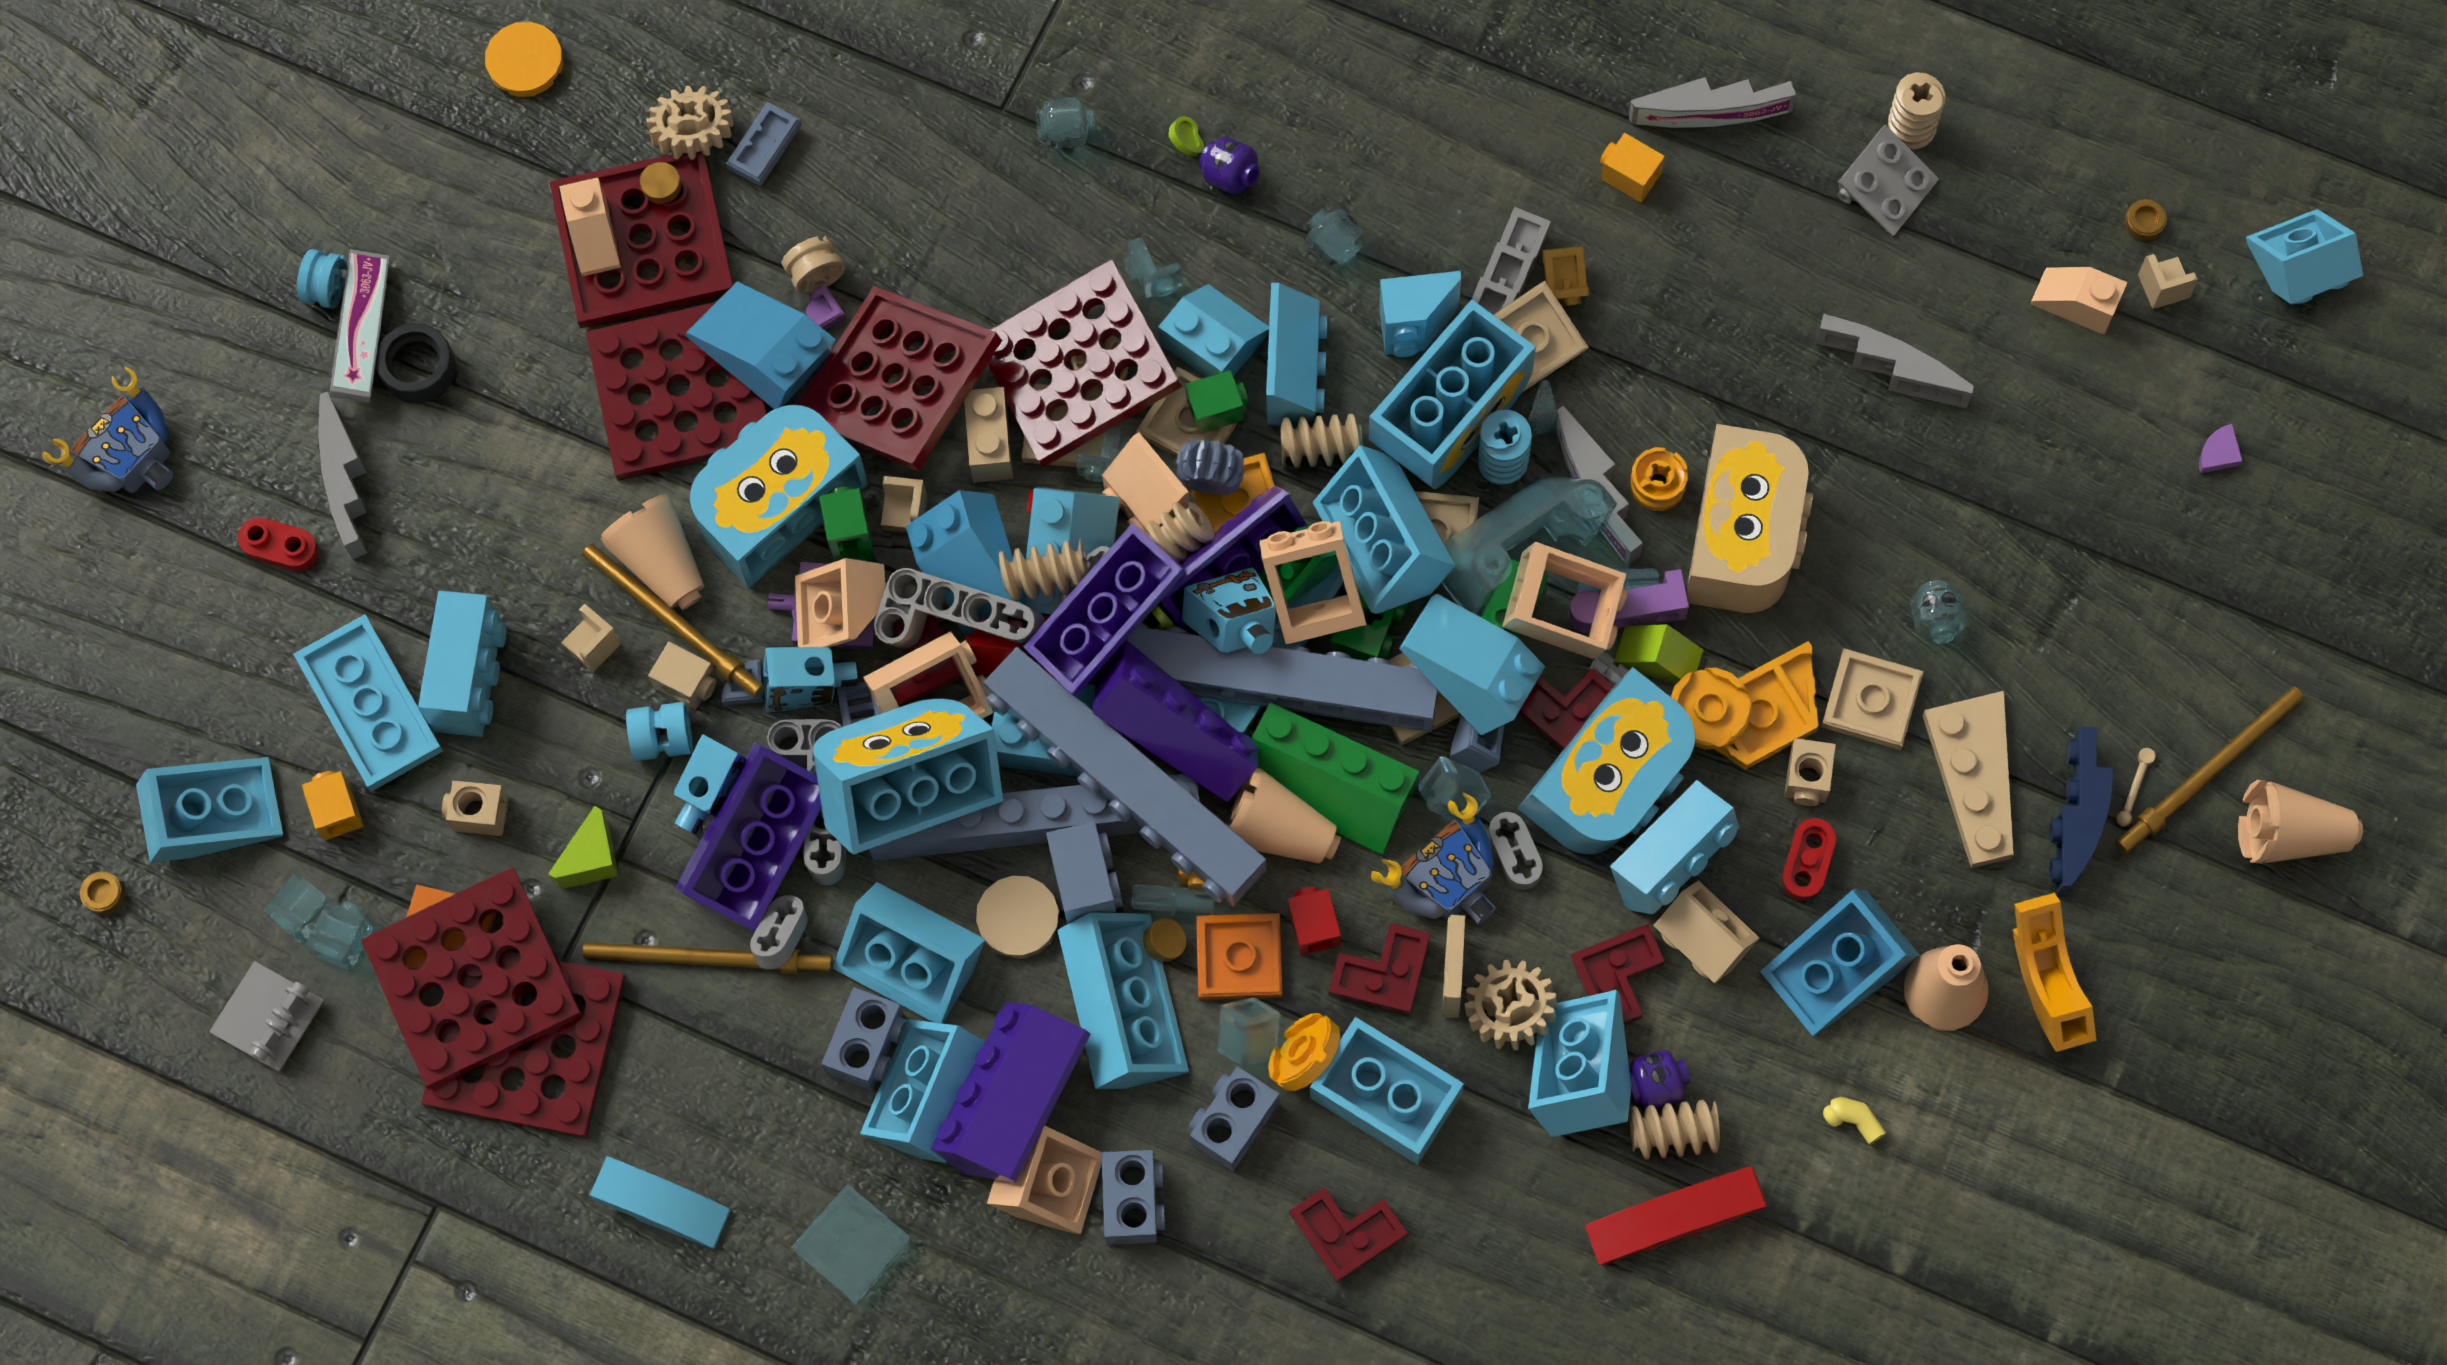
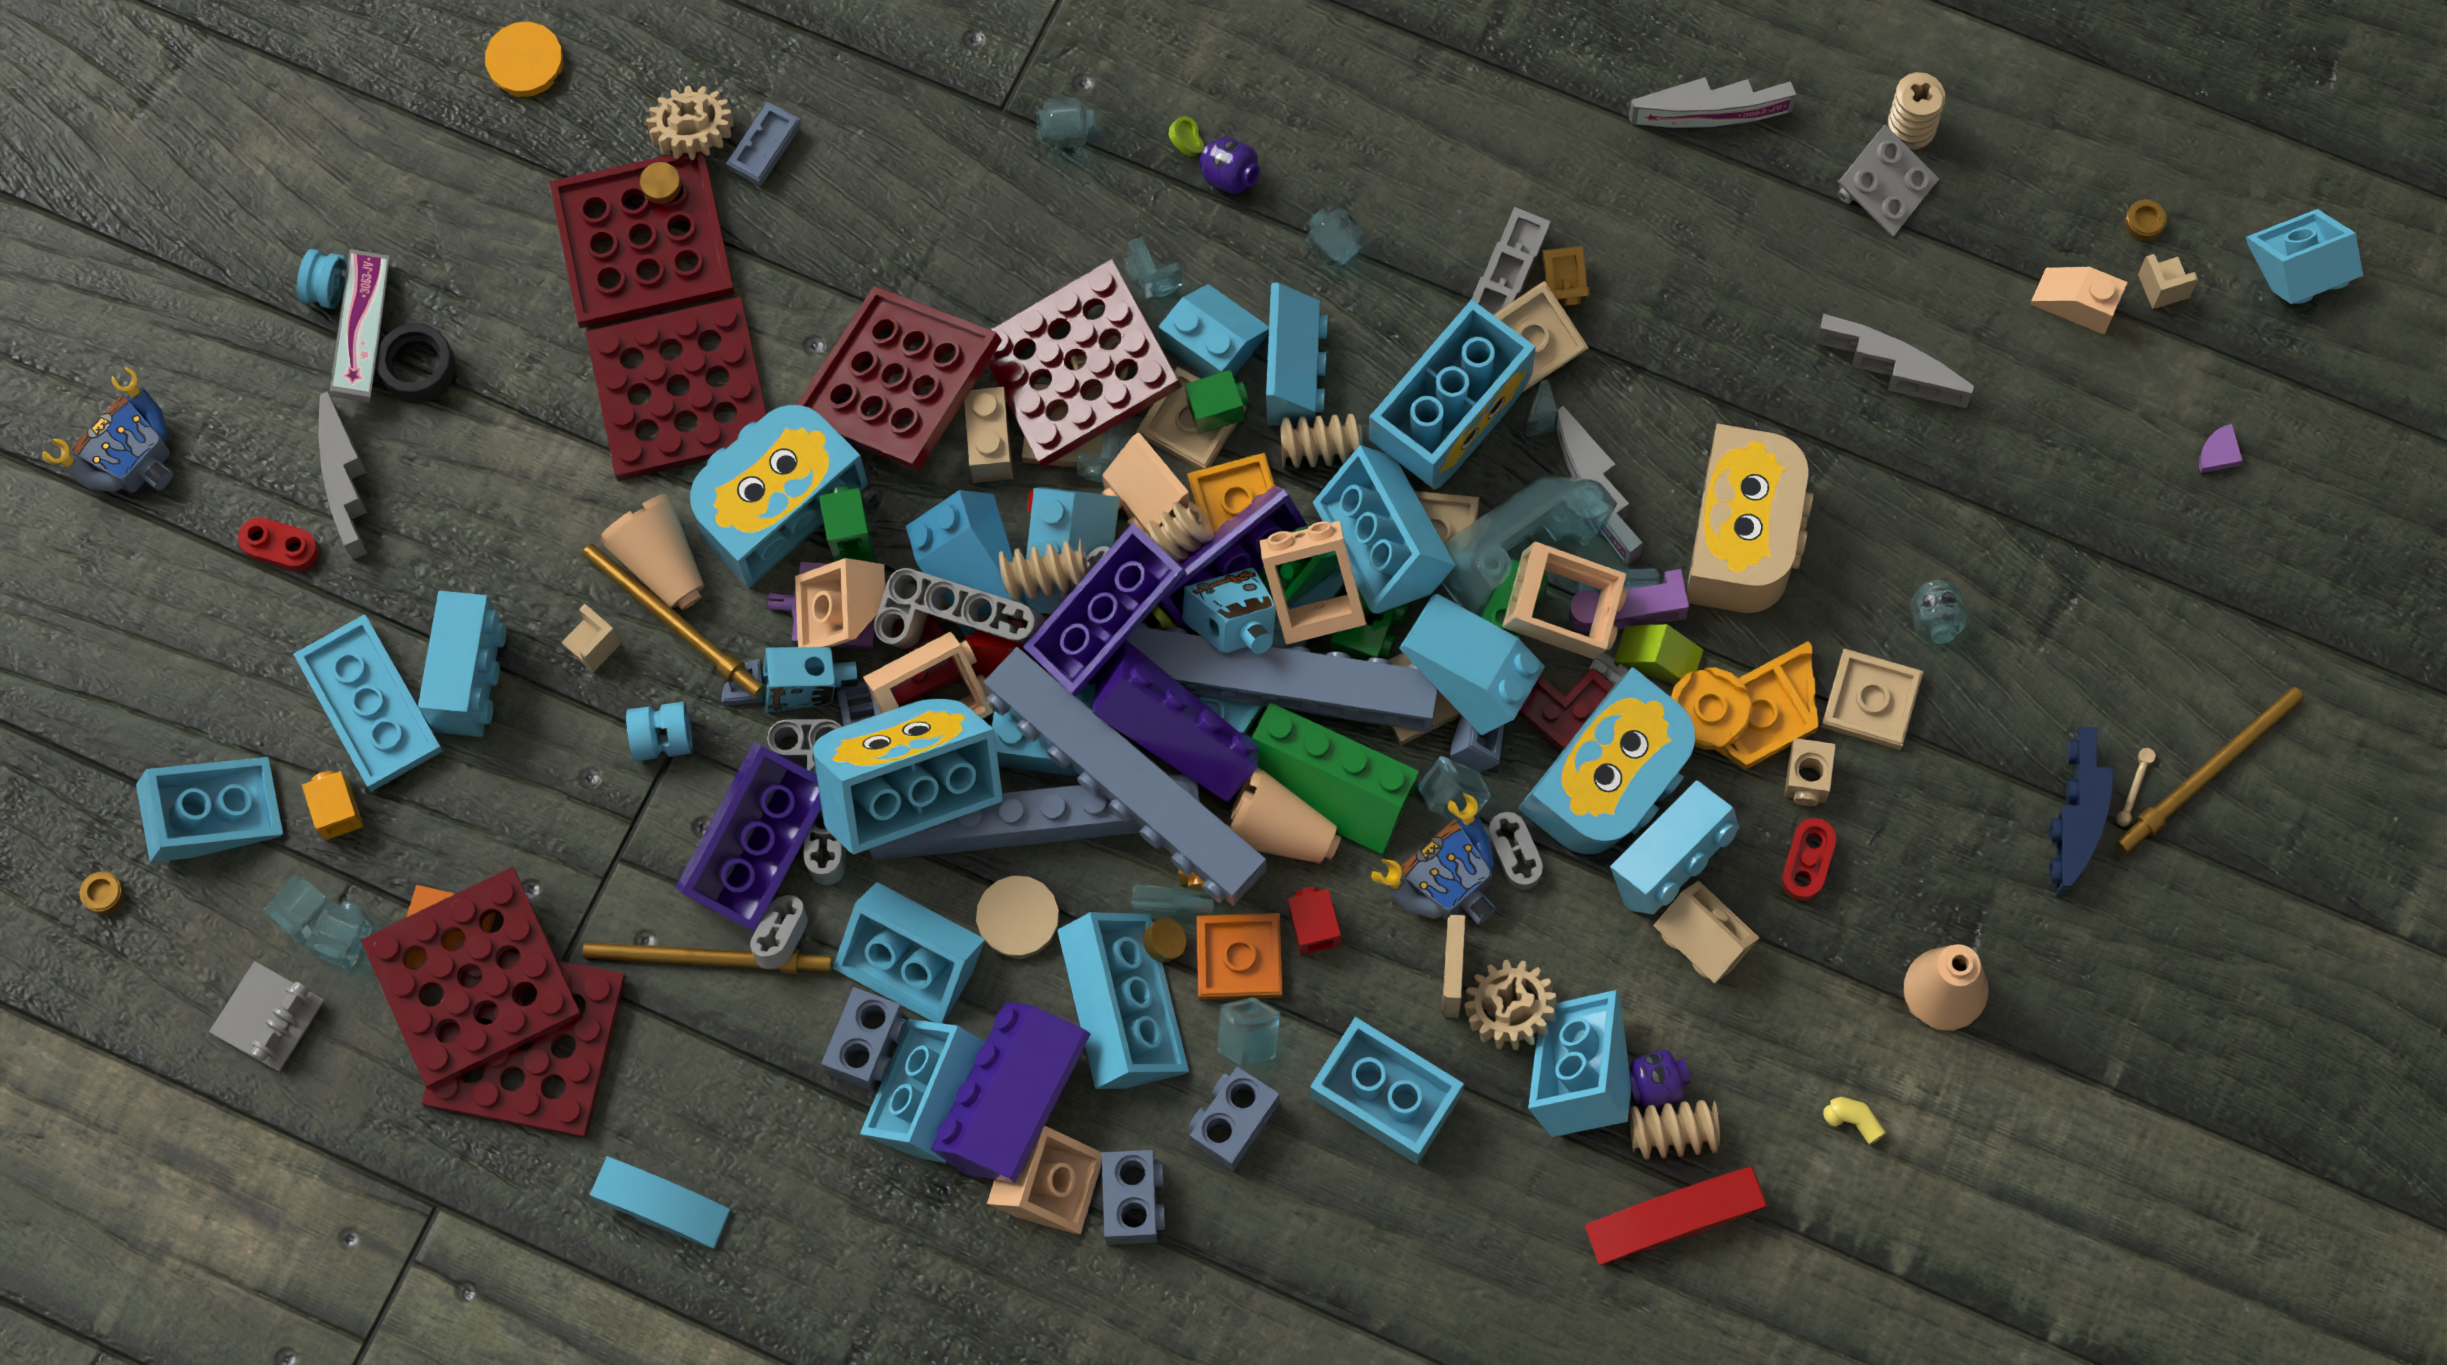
(488, 820): tan brick -> none
(588, 855): lime slope -> none
(590, 226): light nougat slope -> none
(683, 676): tan brick -> none
(709, 767): medium azure torso -> none
(762, 343): dark azure slope -> none
(813, 264): tan wheel -> none
(824, 308): medium lavender tile -> none
(851, 1244): clear light blue tile -> none
(903, 502): tan panel -> none
(1081, 869): sand blue brick -> none
(1210, 467): sand blue gear -> none
(1305, 1053): light orange tile -> none
(1345, 1244): dark red plate -> none
(1385, 983): dark red plate -> none
(1417, 310): medium azure slope -> none
(1504, 447): medium azure piece -> none
(1616, 960): dark red plate -> none
(1631, 167): light orange brick -> none
(1656, 494): light orange wheel -> none
(1839, 961): dark azure slope -> none
(1974, 768): tan wing -> none
(2048, 974): light orange arch -> none
(2293, 825): light nougat cone -> none

